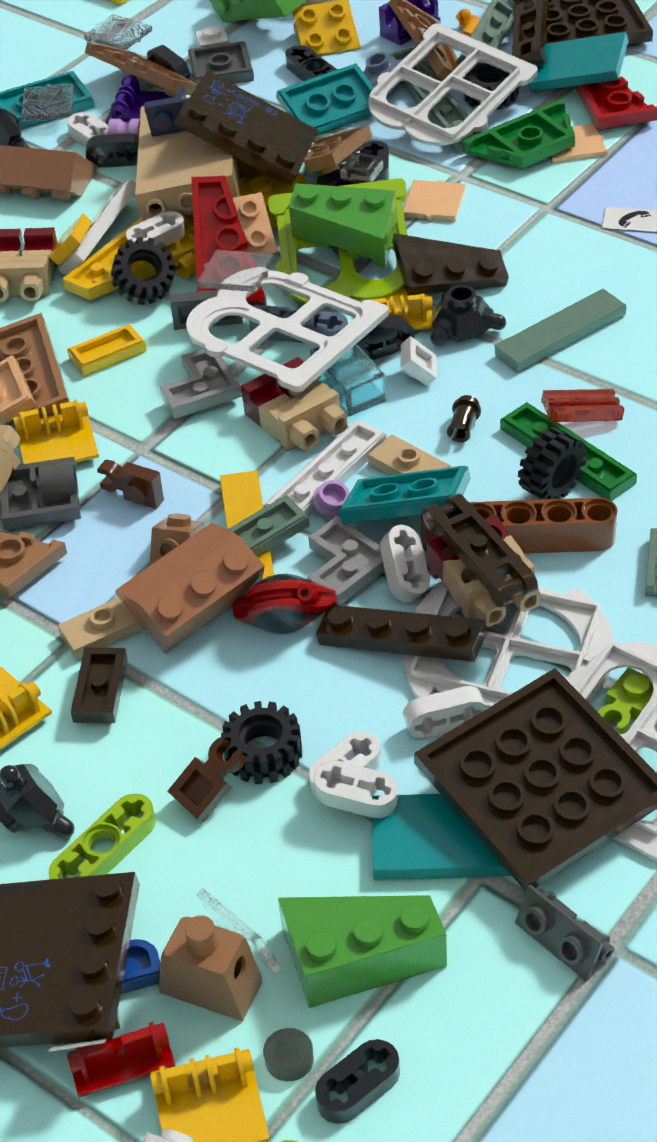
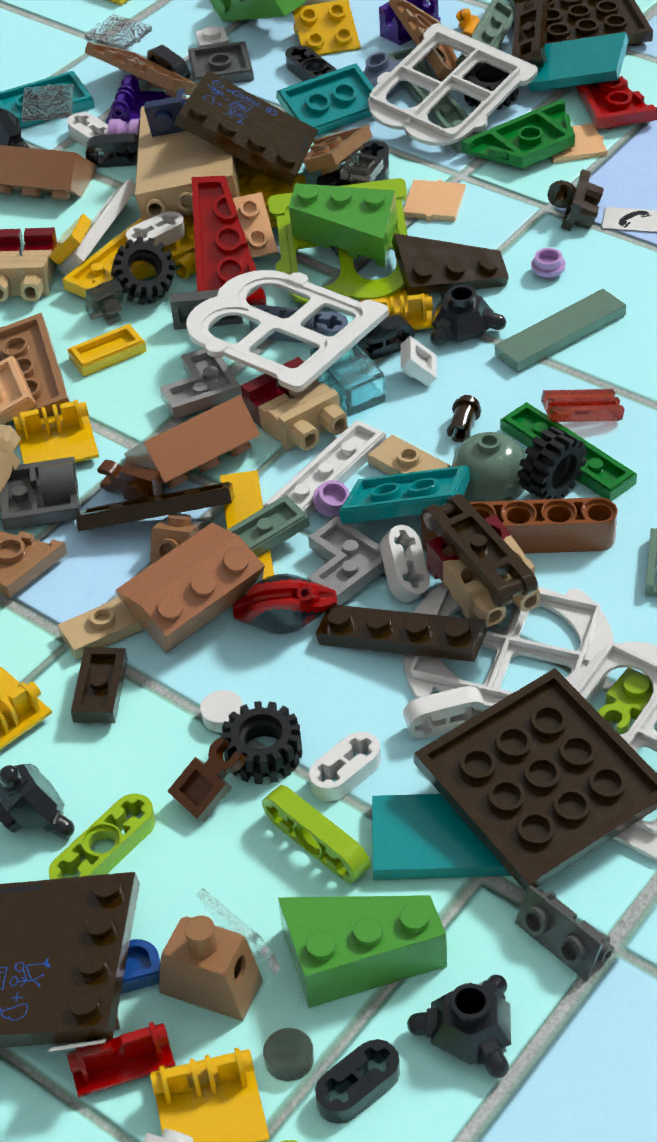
(105, 301): none -> clear smoke tile
(155, 506): none -> dark brown tile
(197, 442): none -> nougat slope
(217, 707): none -> white tile
(235, 270): clear piece -> none
(316, 834): none -> lime beam
(355, 789): white beam -> none
(470, 1024): none -> black rock
(492, 466): none -> sand green cylinder
(548, 263): none -> lavender plate
(580, 201): none -> dark brown hips

